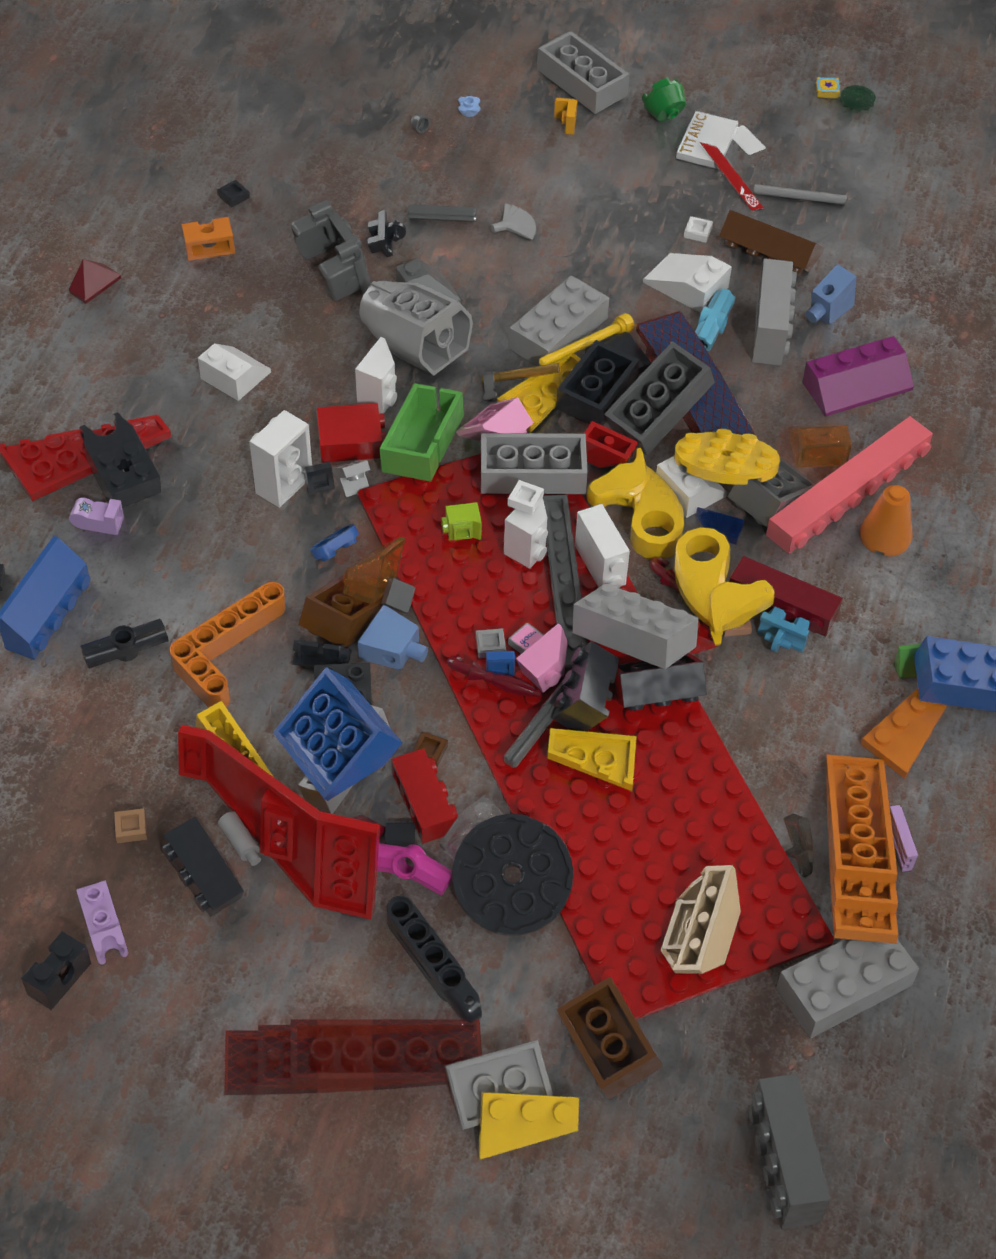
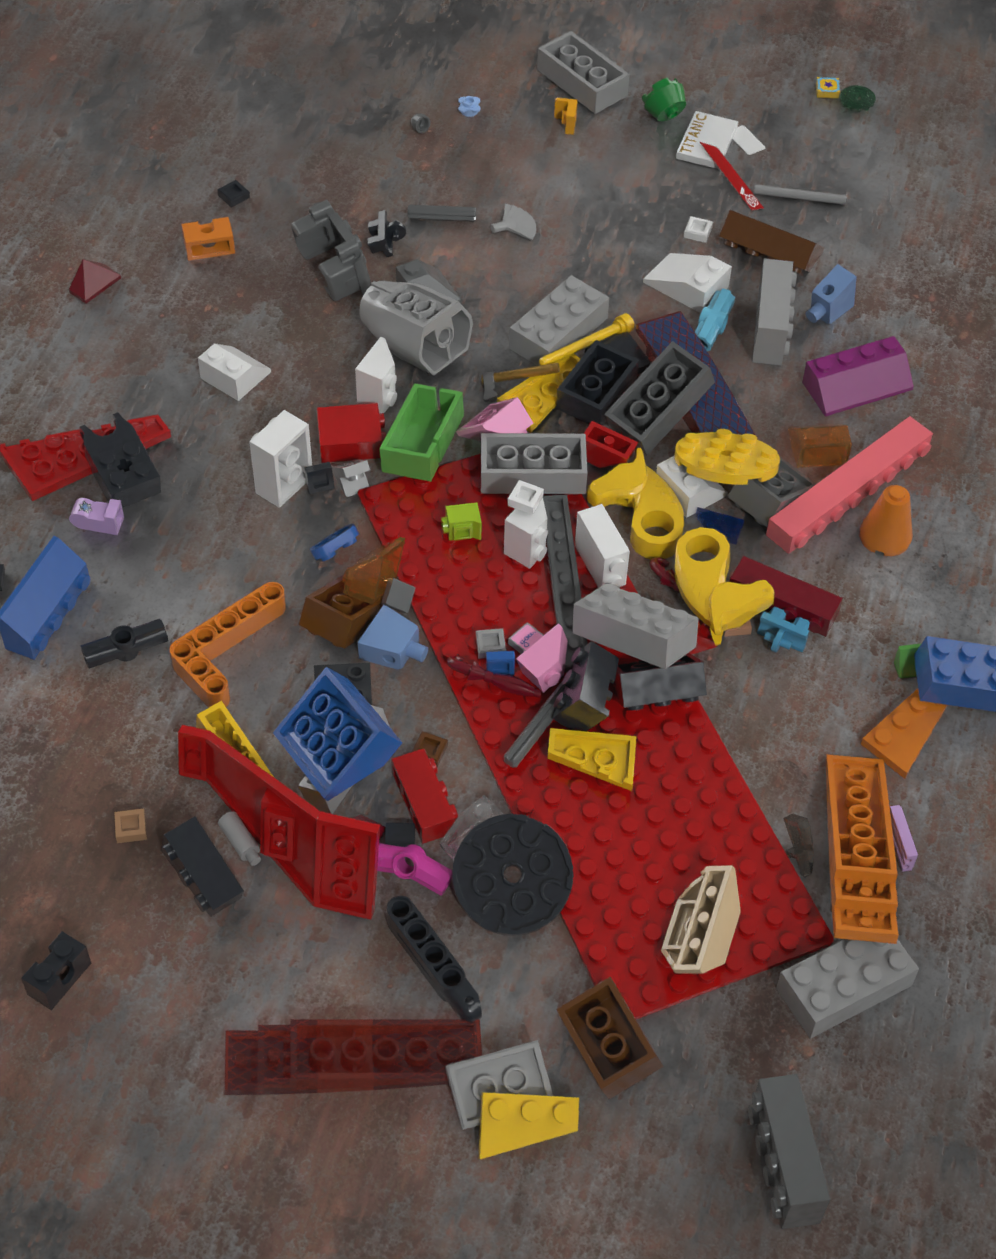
(101, 920): lavender plate -> none
(312, 653): black hinge -> none

